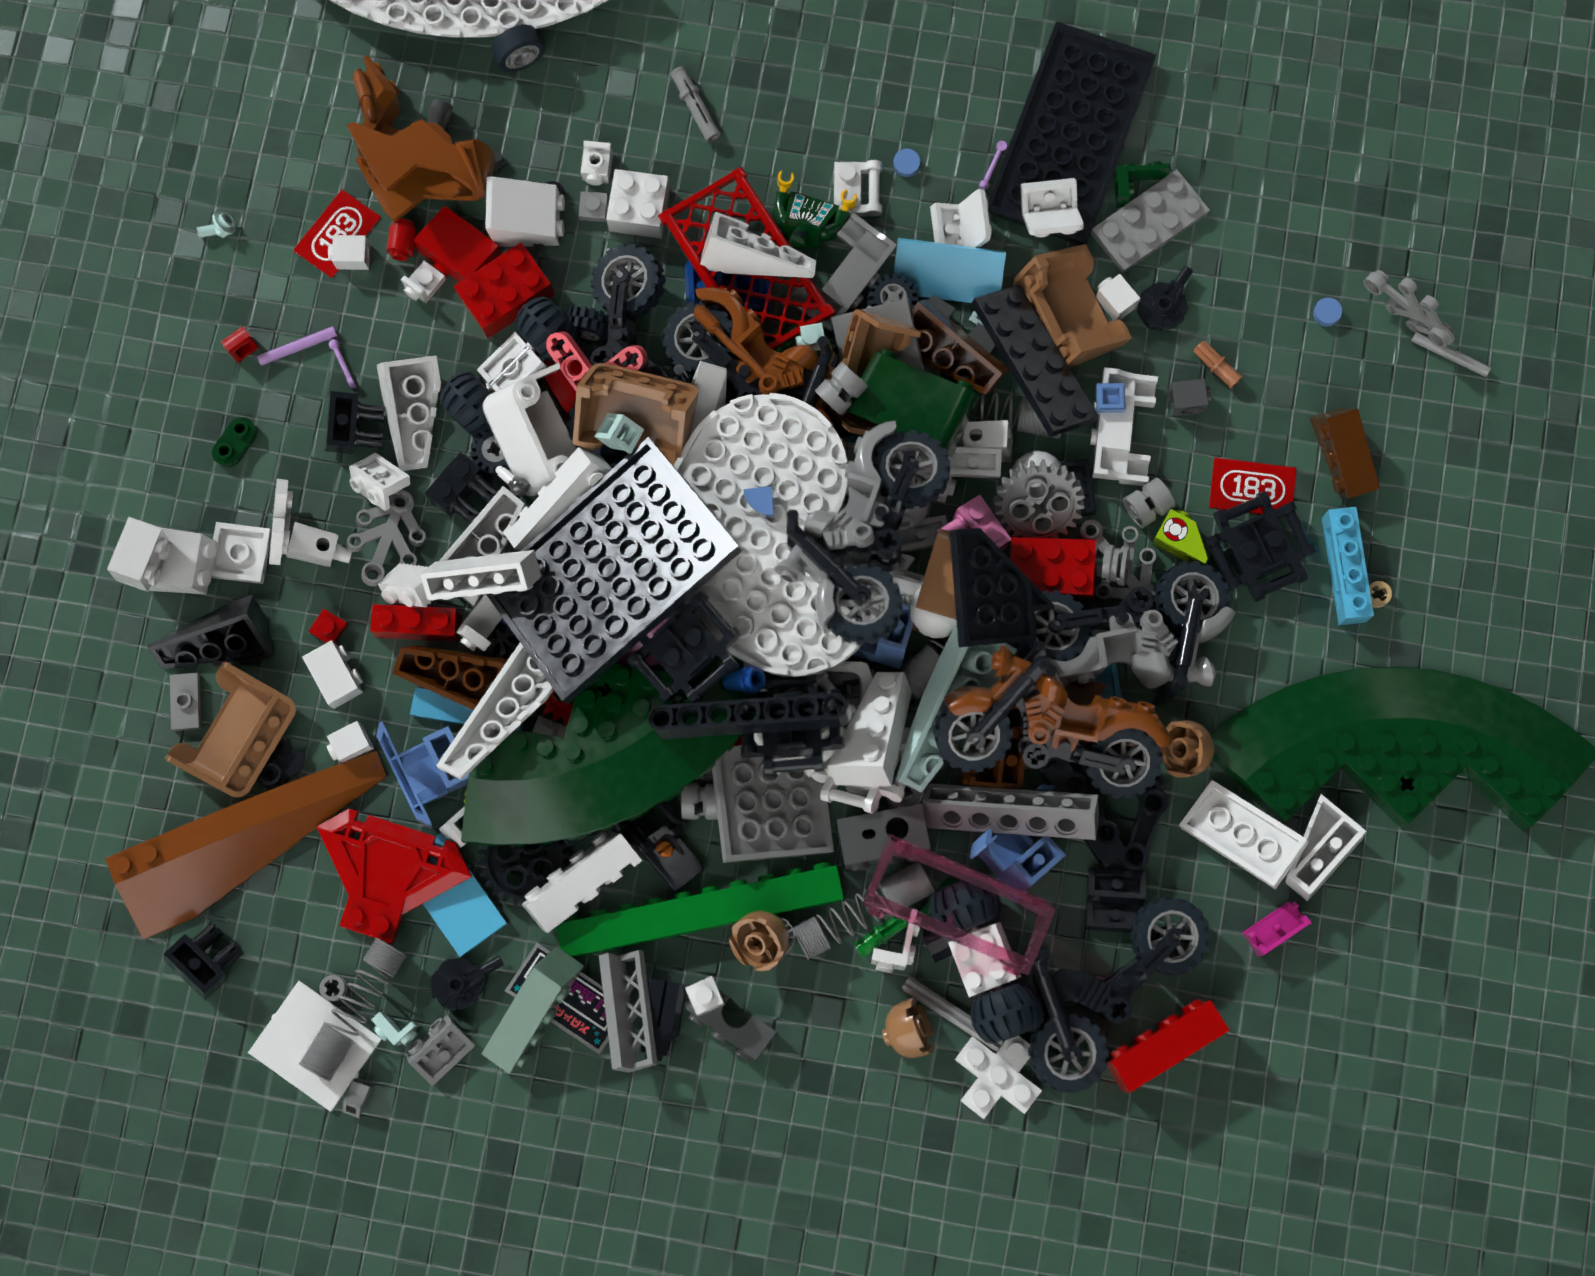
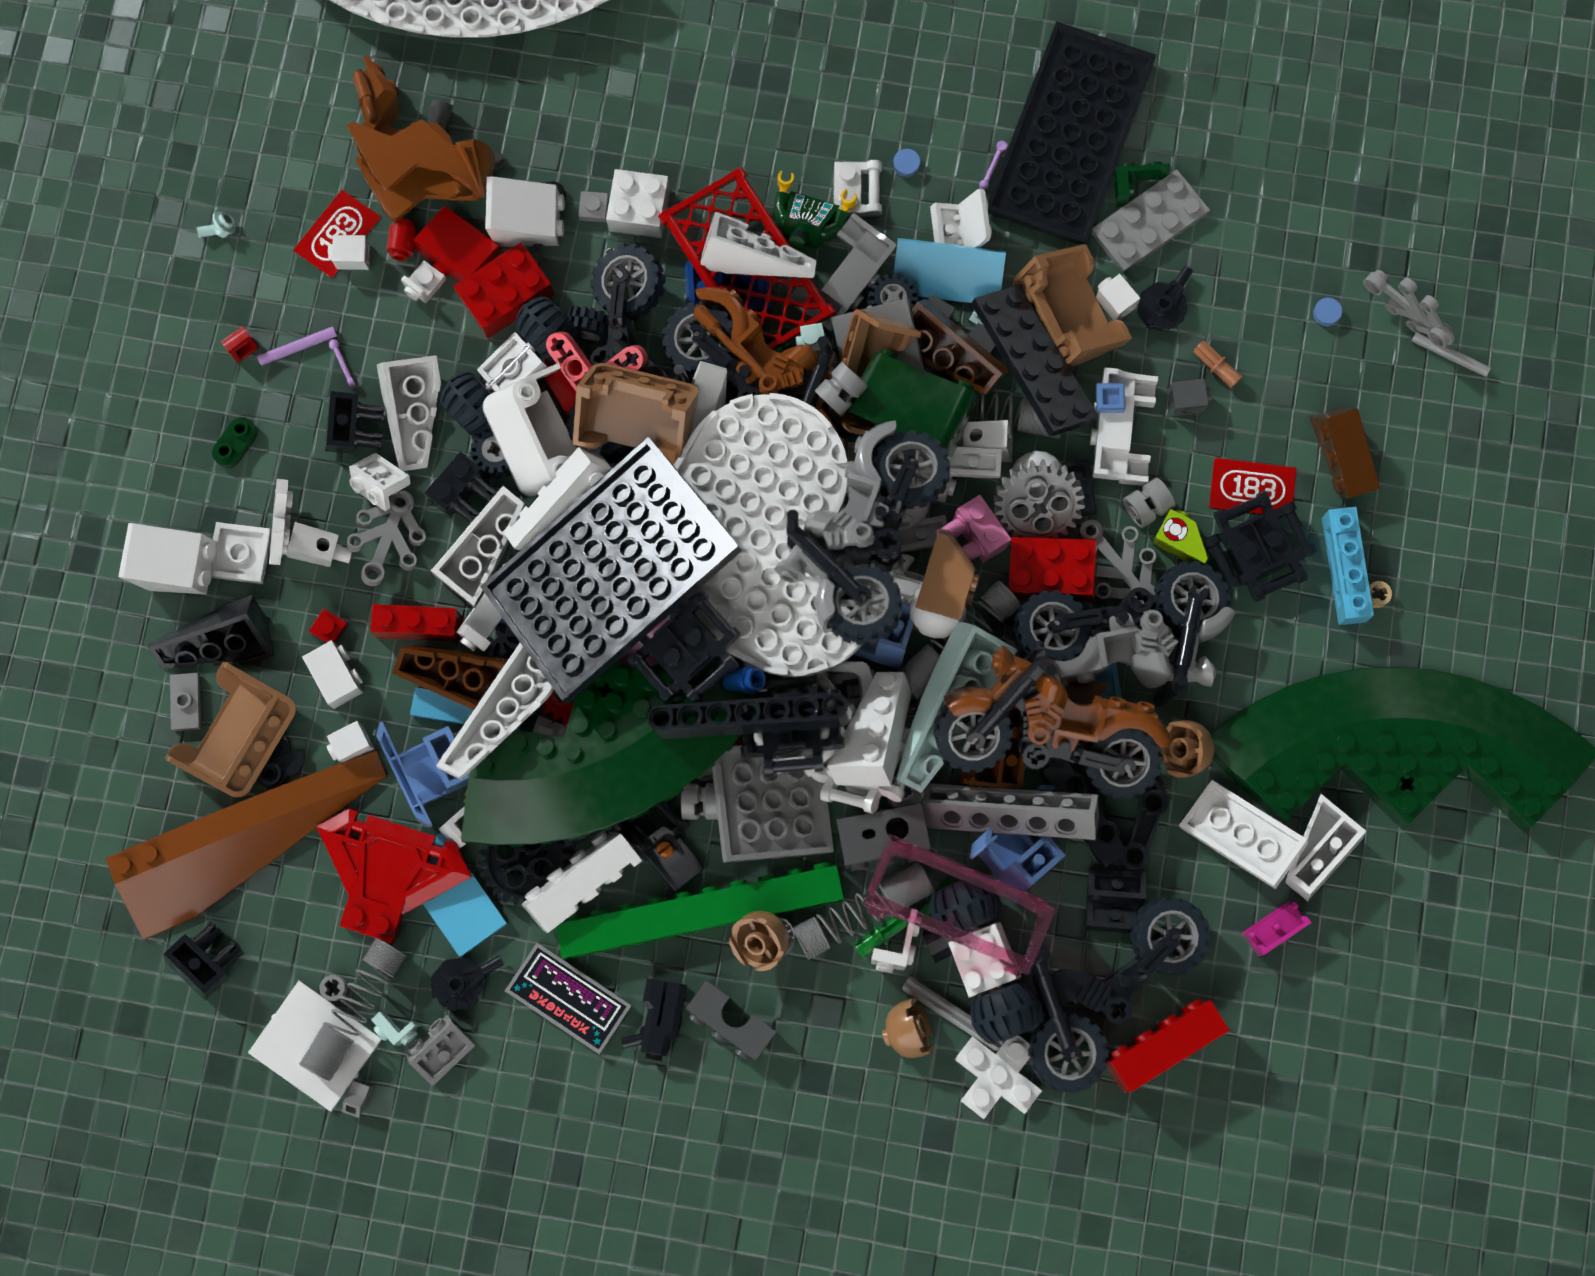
(139, 554): white brick -> none
(404, 586): white brick -> none
(481, 575): white brick -> none
(517, 48): black wheel -> none
(517, 485): flat silver piece -> none
(532, 1010): sand green wedge -> none
(602, 154): white brick -> none
(619, 432): light aqua brick -> none
(619, 1017): light grey fence -> none
(690, 94): light grey pin -> none
(705, 996): white brick -> none
(761, 500): medium blue tile -> none
(991, 593): black wing -> none
(1051, 207): white bracket -> none
(1112, 564): light grey wheel -> none

